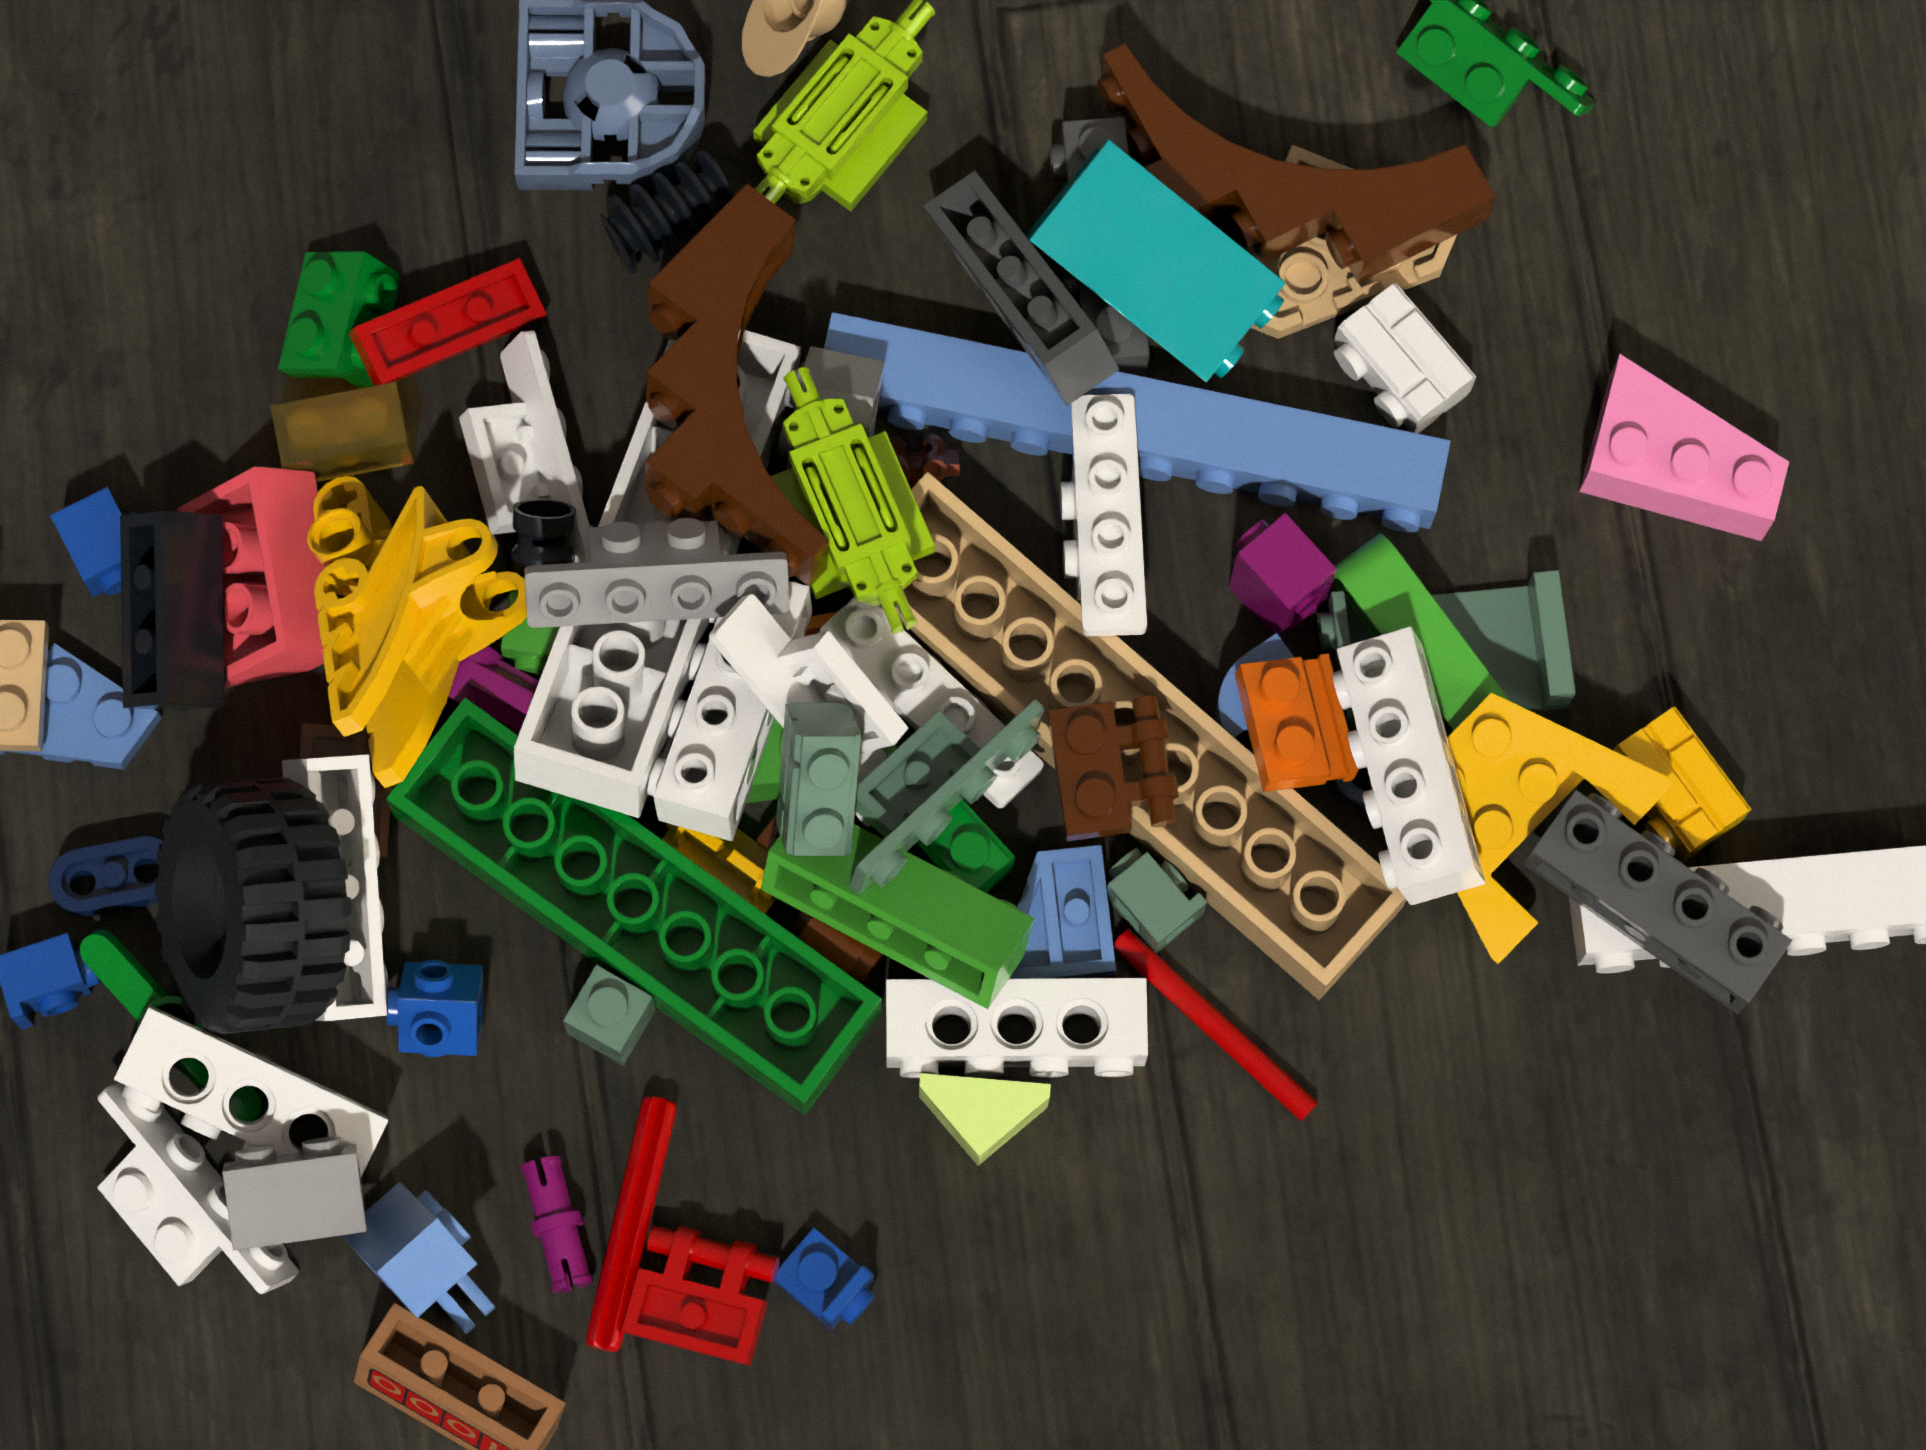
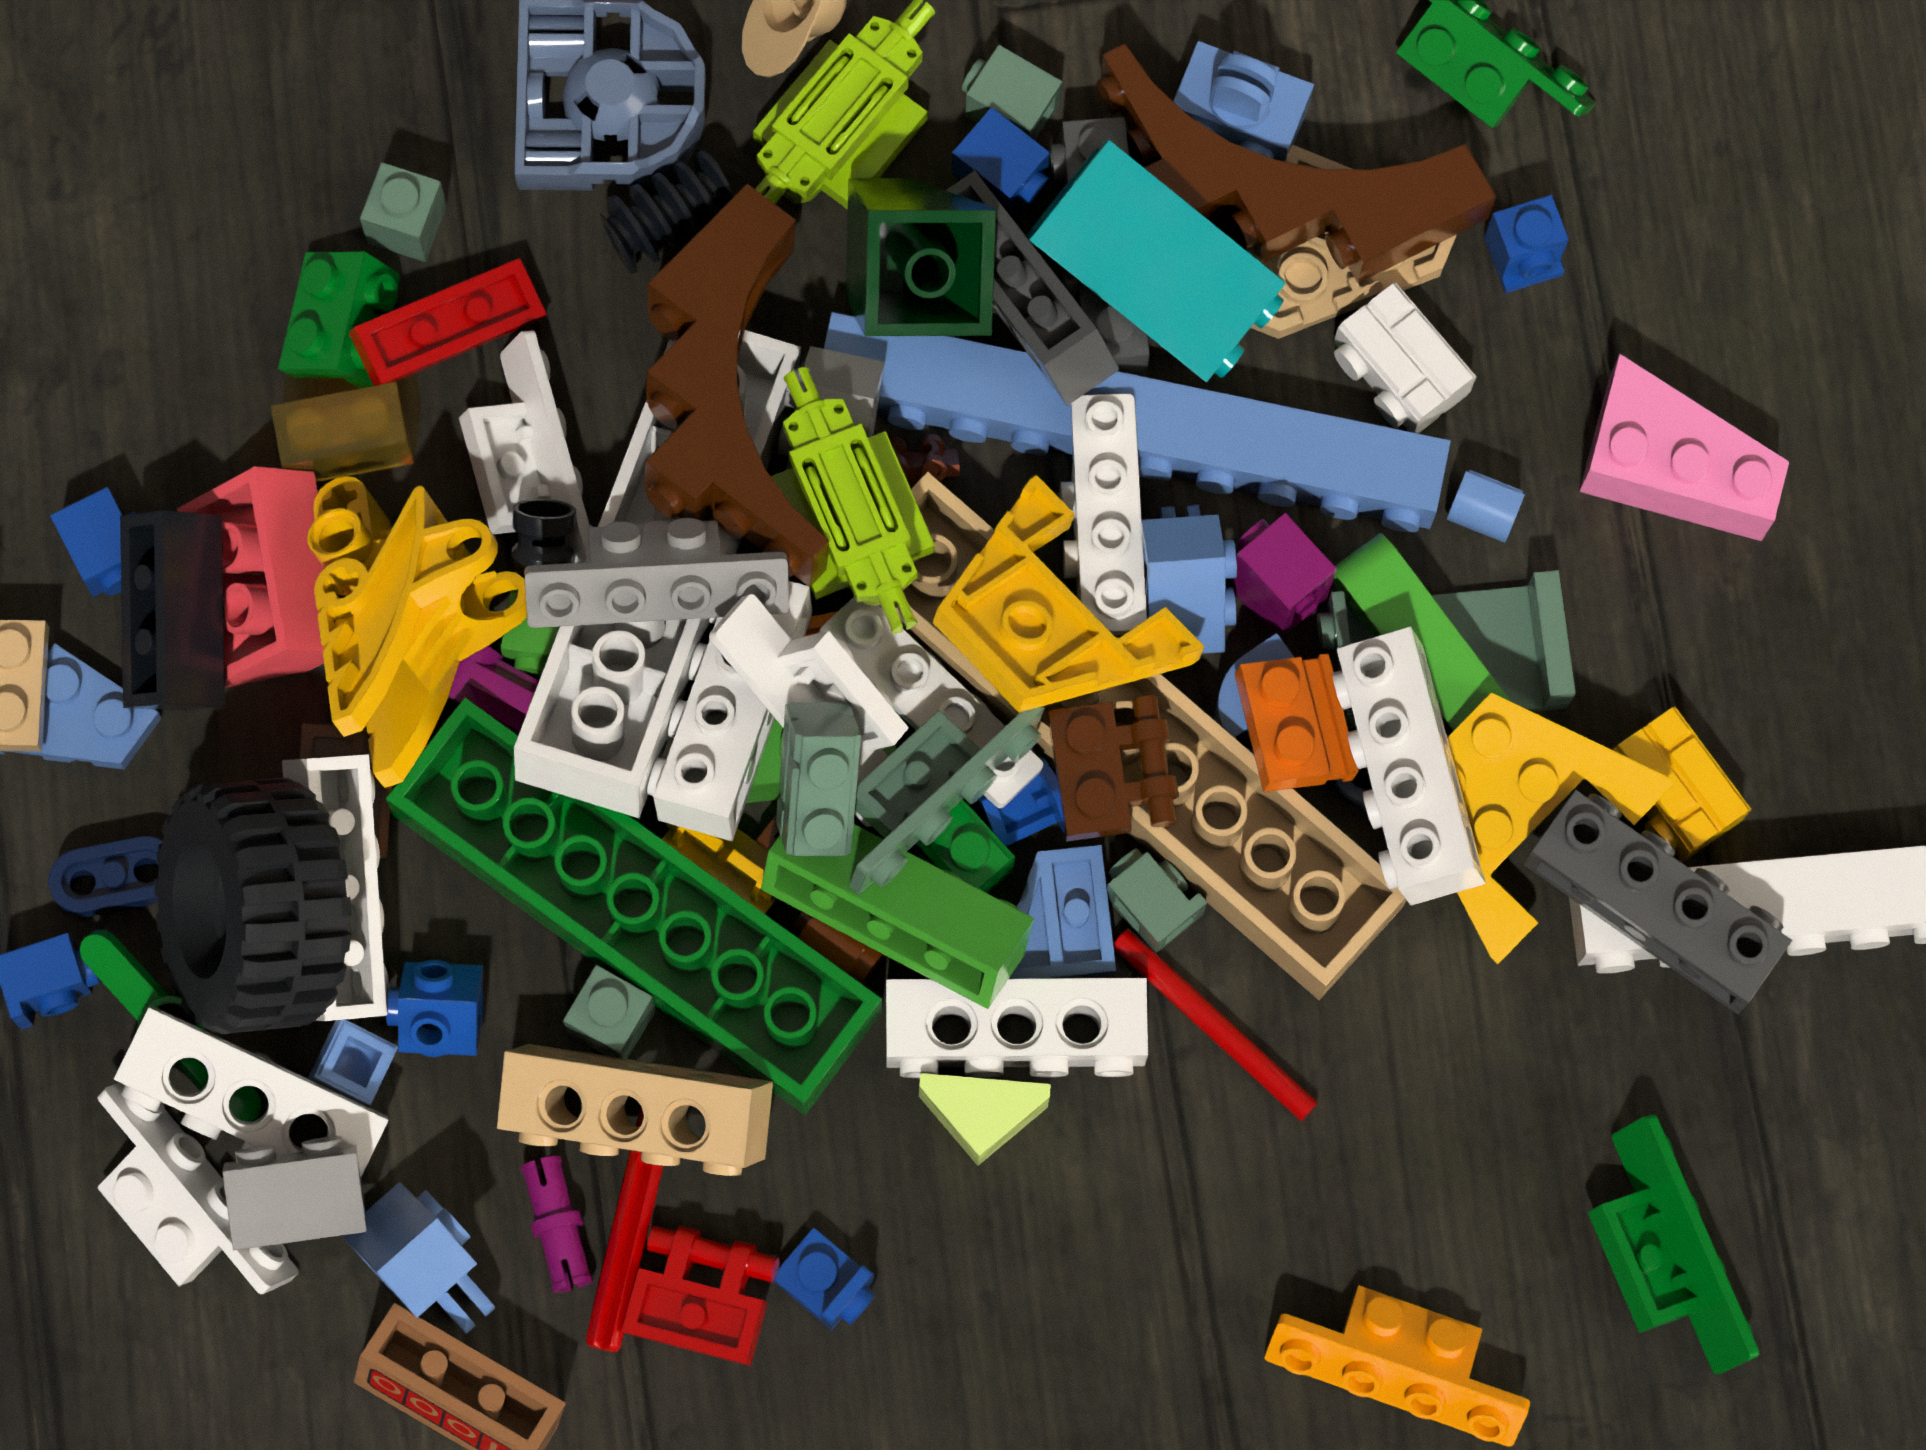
(353, 1062): none -> medium blue brick
(403, 212): none -> sand green brick
(732, 1106): none -> tan brick
(918, 259): none -> dark green slope
(1005, 160): none -> blue brick
(1013, 89): none -> sand green brick
(1028, 811): none -> blue bracket
(1034, 632): none -> yellow wing
(1188, 572): none -> medium blue brick
(1244, 100): none -> medium blue brick
(1403, 1360): none -> light orange bracket
(1486, 506): none -> medium blue brick
(1527, 243): none -> blue brick
(1665, 1252): none -> green bracket

